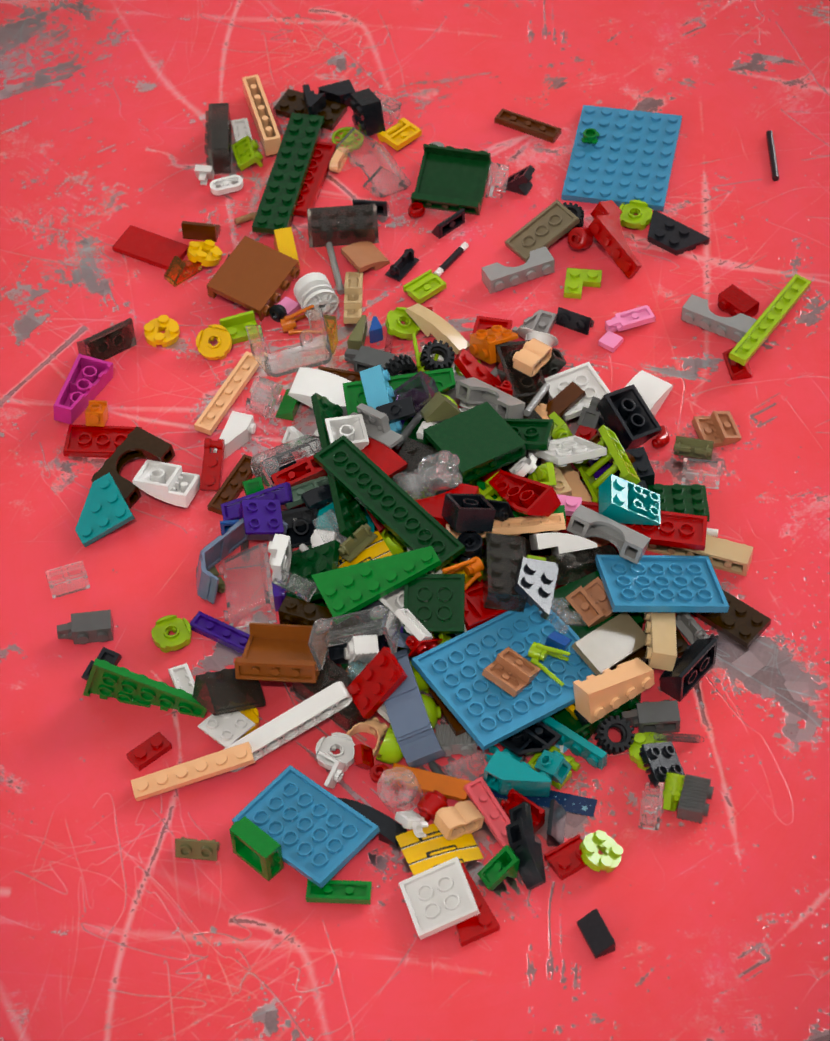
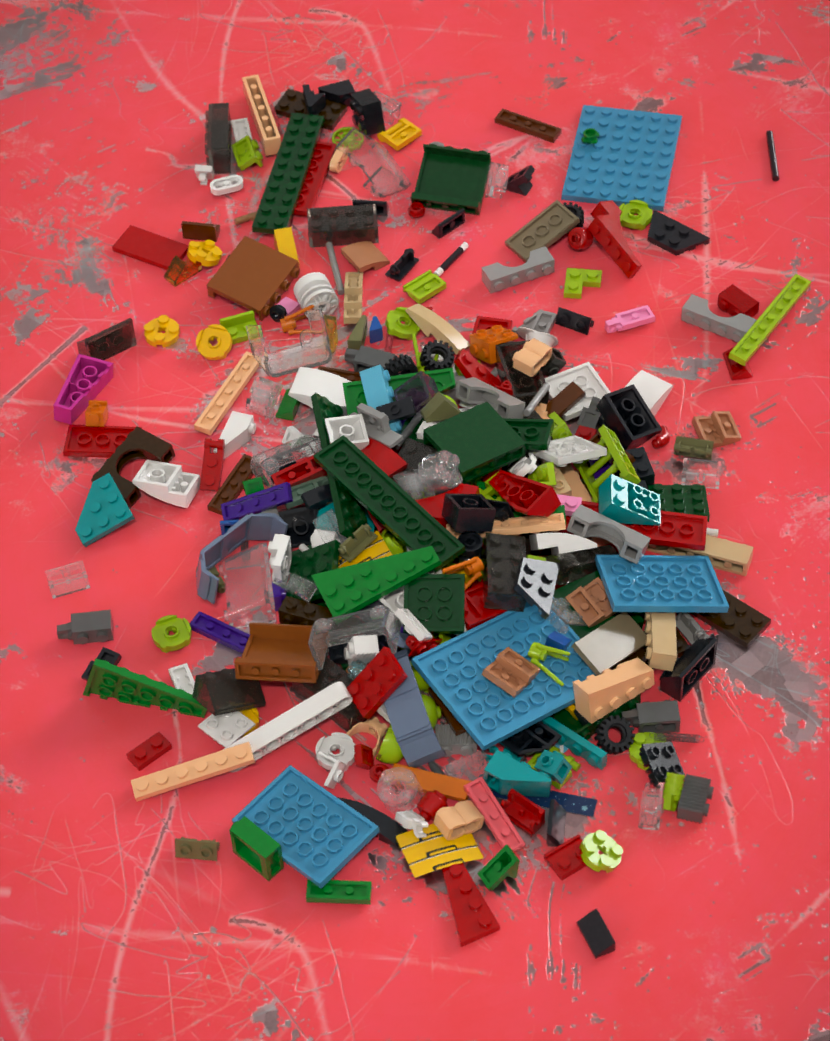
(261, 516): dark purple bracket -> none
(439, 898): white plate -> none
(523, 844): black slope -> none
(610, 341): bright pink tile -> none

